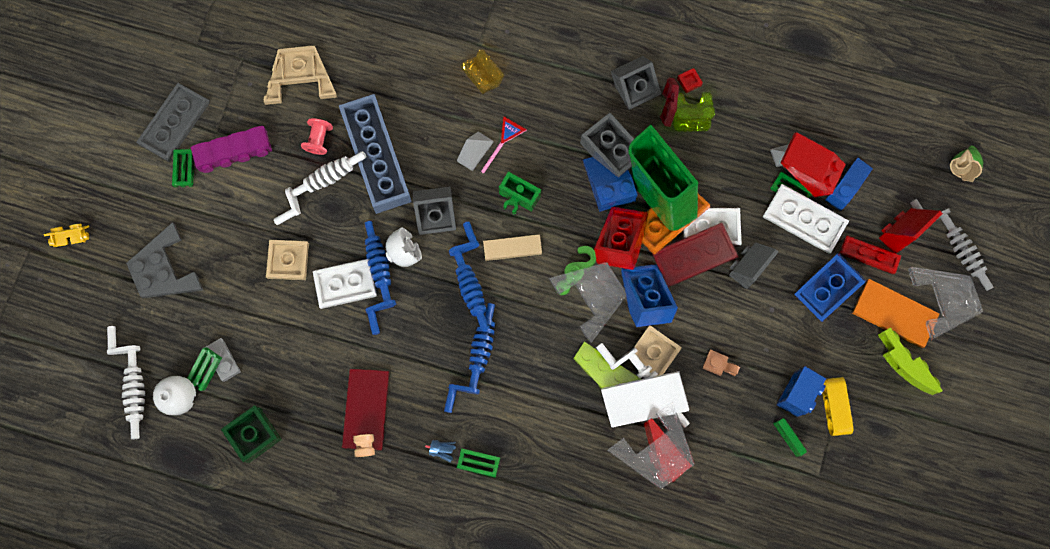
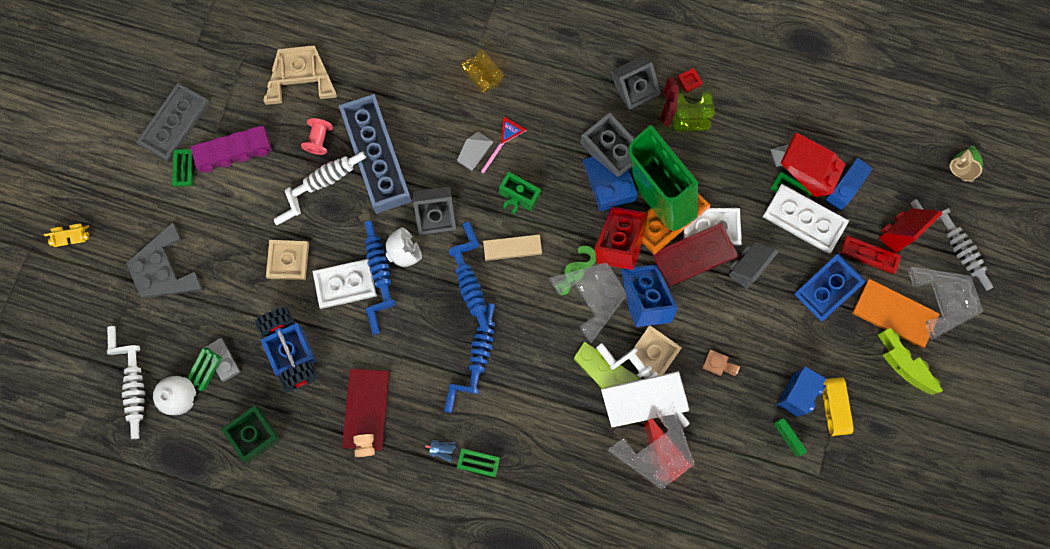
(287, 349): none -> brick

